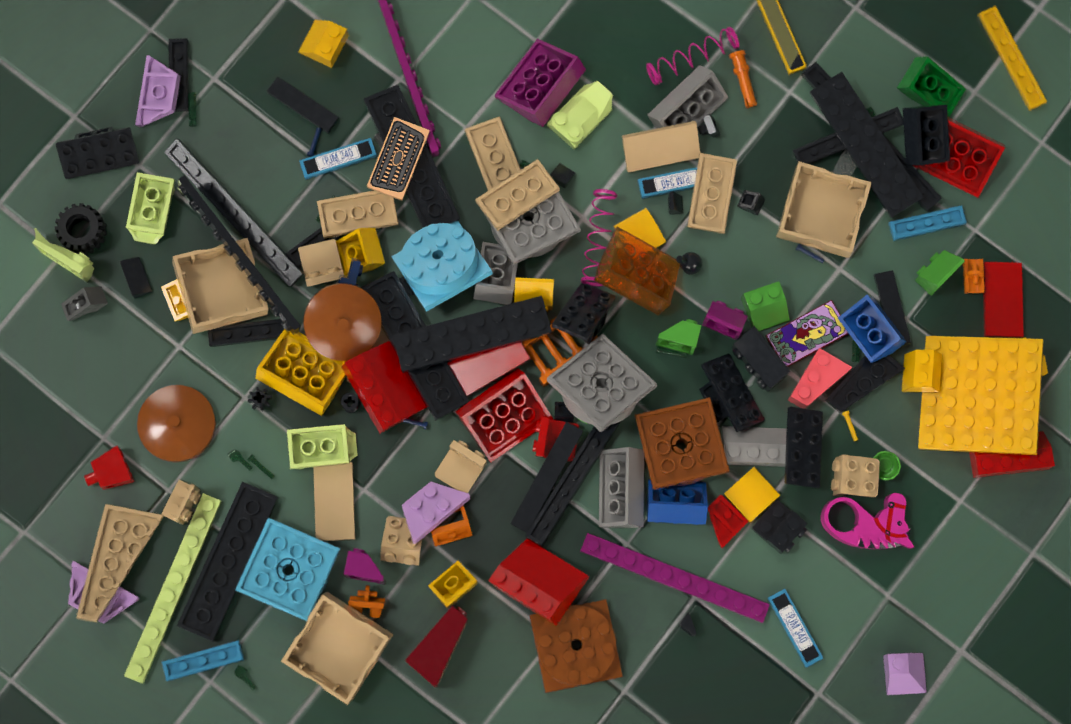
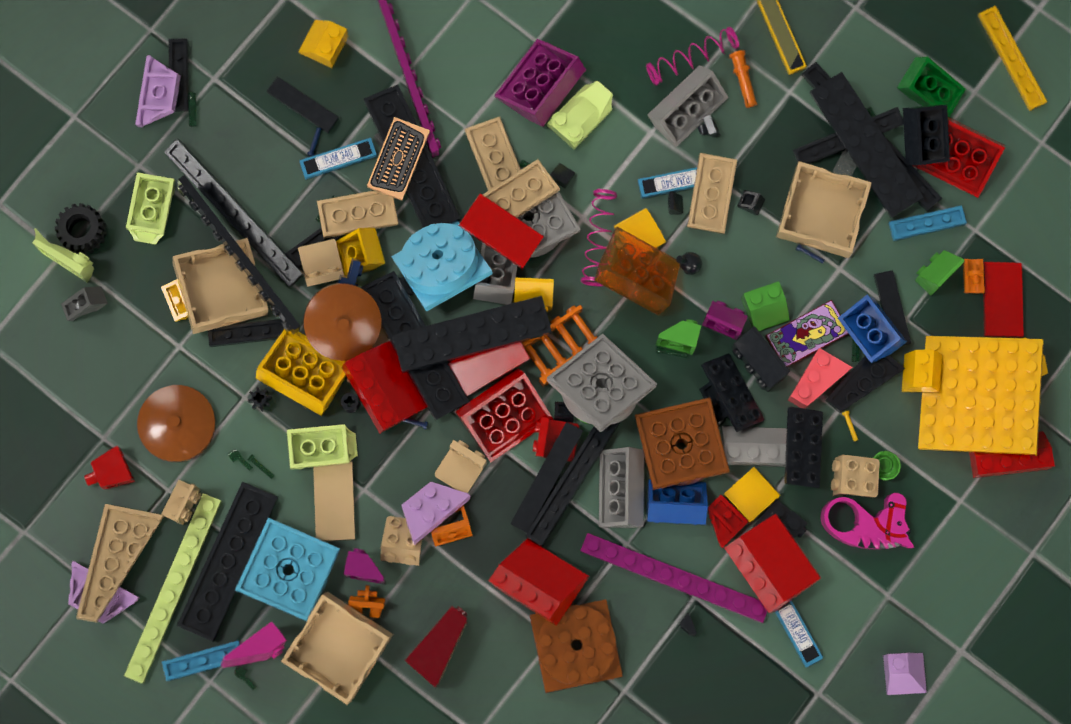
(97, 152): black bracket -> none
(135, 277): black slope -> none
(259, 647): none -> dark pink slope
(453, 584): yellow slope -> none
(501, 231): none -> red tile
(584, 313): black bracket -> none
(661, 146): tan tile -> none
(772, 563): none -> red slope

